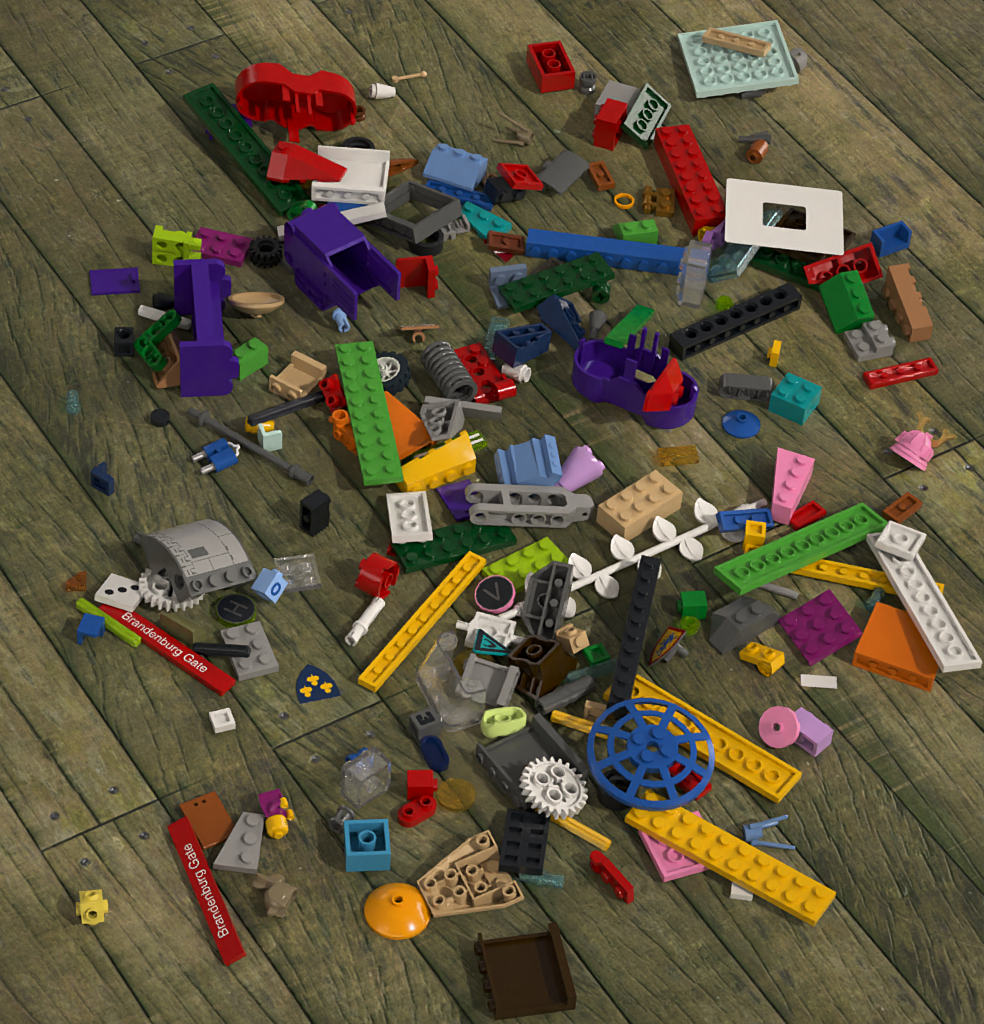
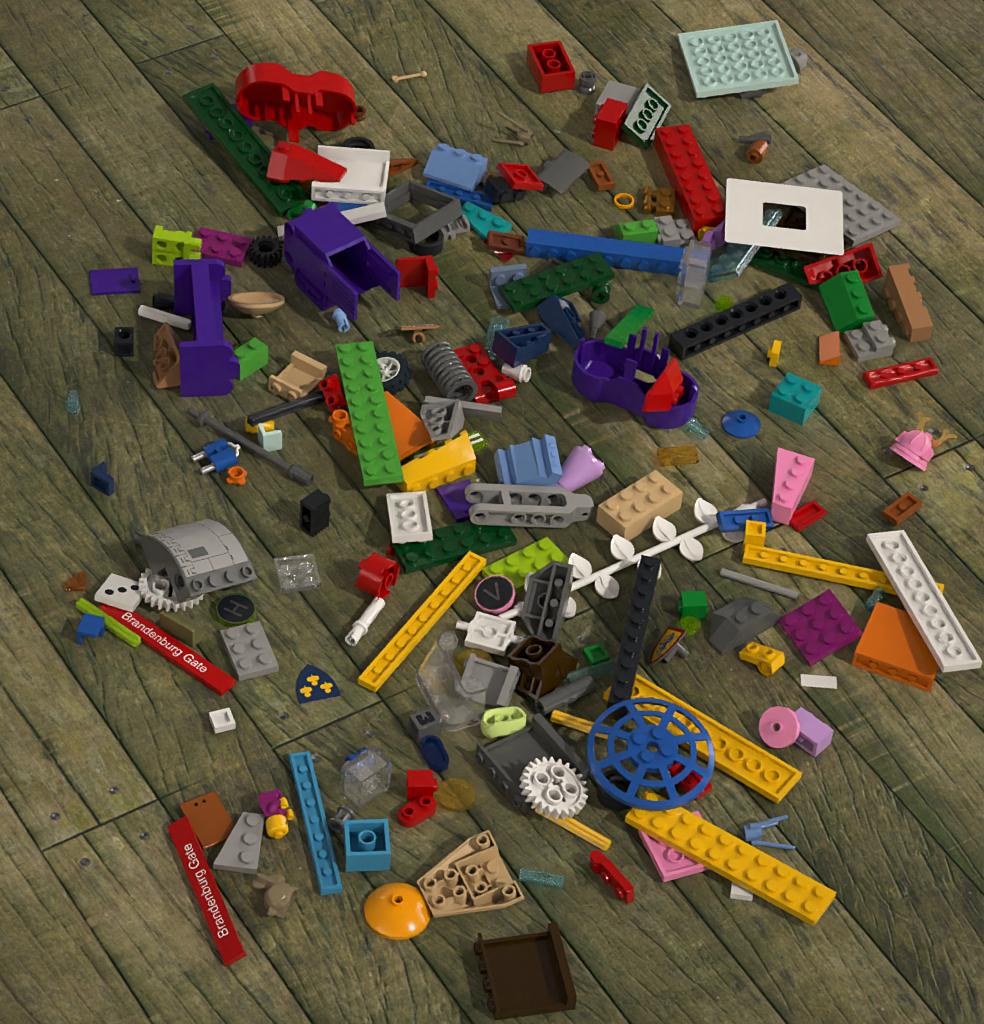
(91, 907): light yellow brick -> none
(159, 417): black tile -> none
(166, 325): green beam -> none
(217, 649): black axle -> none
(236, 475): none -> orange plate
(269, 584): light blue brick -> none
(315, 823): none -> dark azure tile
(381, 91): white cone -> none
(488, 645): piece -> none
(524, 842): black plate -> none
(571, 638): tan brick -> none
(593, 710): tan tile -> none
(673, 232): none -> light grey plate
(696, 427): none -> clear light blue pin
(736, 42): tan plate -> none
(746, 387): dark grey beam -> none
(799, 548): bright green plate -> none
(829, 349): none -> orange slope
(861, 214): none -> light grey plate
(891, 238): blue panel -> none
(900, 540): white plate -> none

